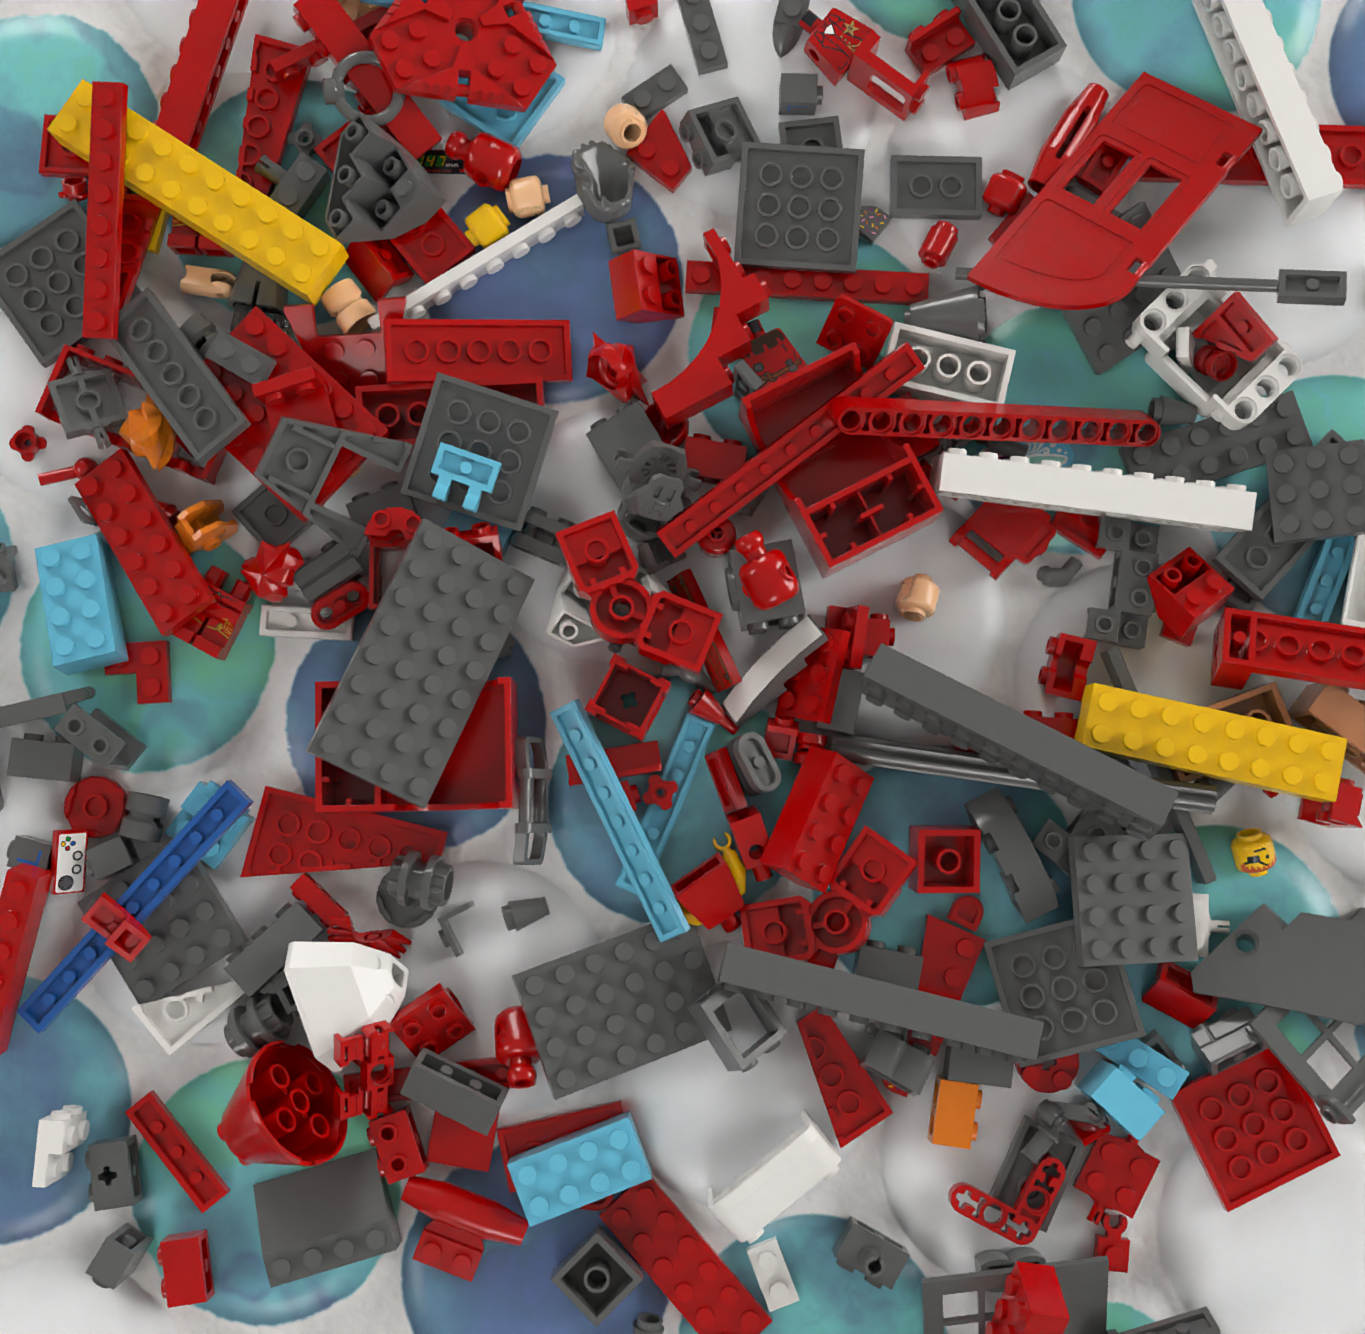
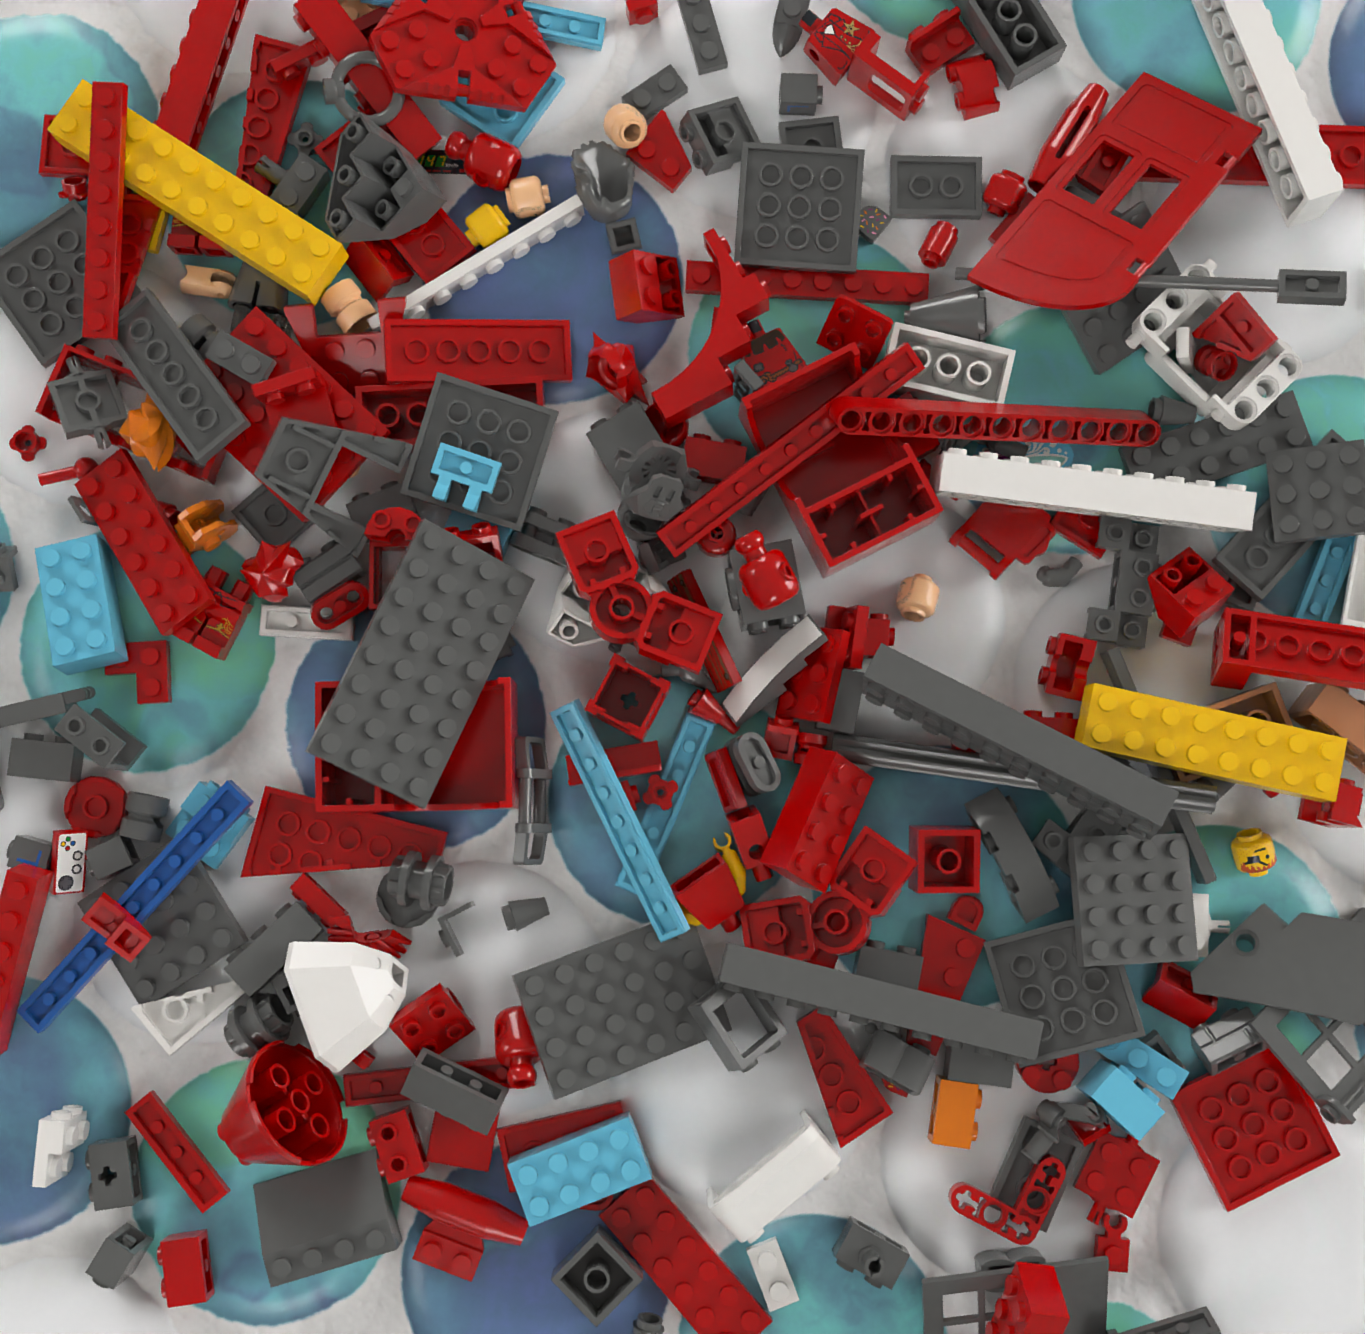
(370, 1051): red piece -> none

